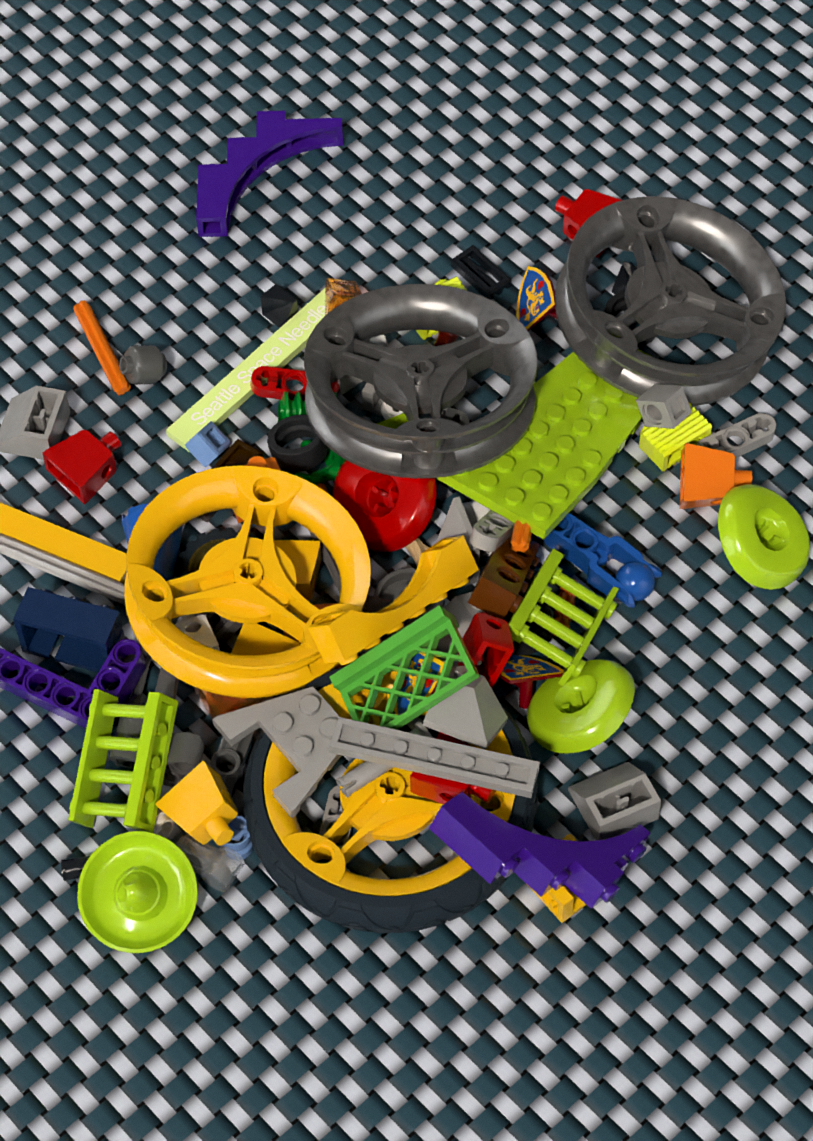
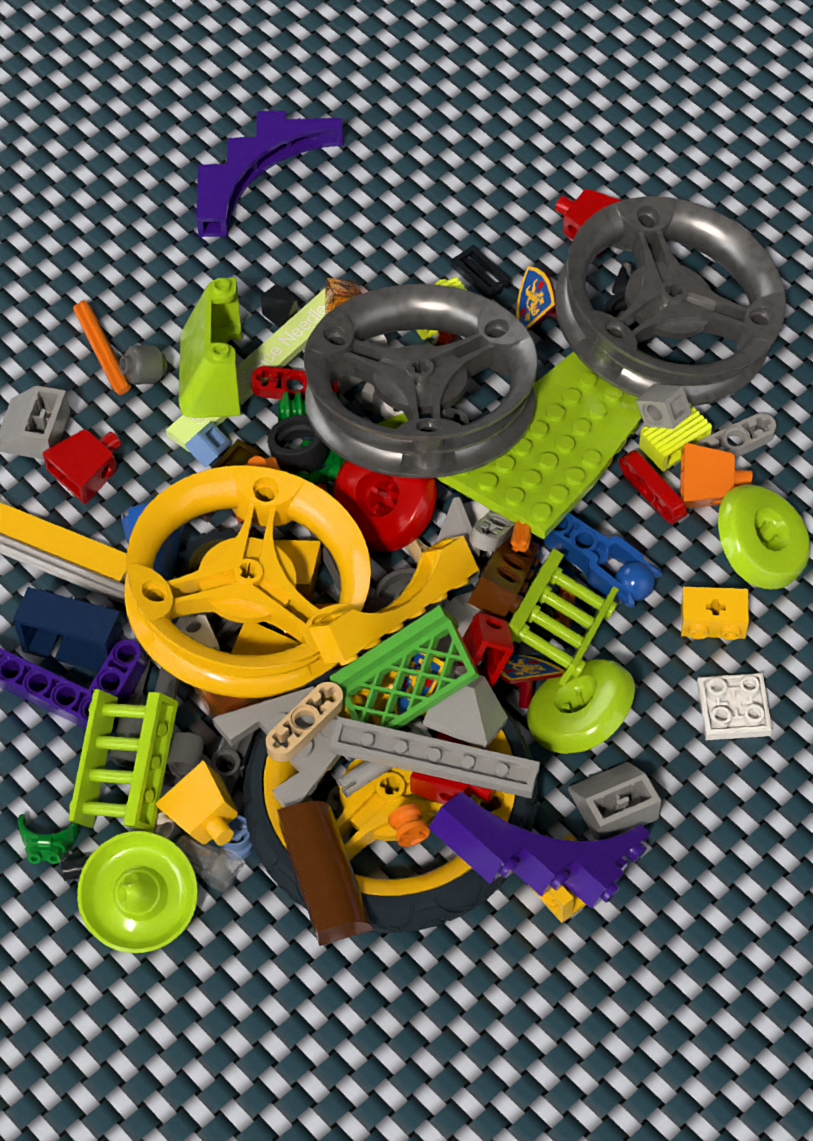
(47, 847): none -> green helmet
(206, 361): none -> lime windscreen
(302, 736): none -> tan beam
(323, 871): none -> reddish brown brick
(409, 825): none -> orange wheel
(652, 487): none -> red beam
(714, 613): none -> yellow brick
(734, 706): none -> white tile

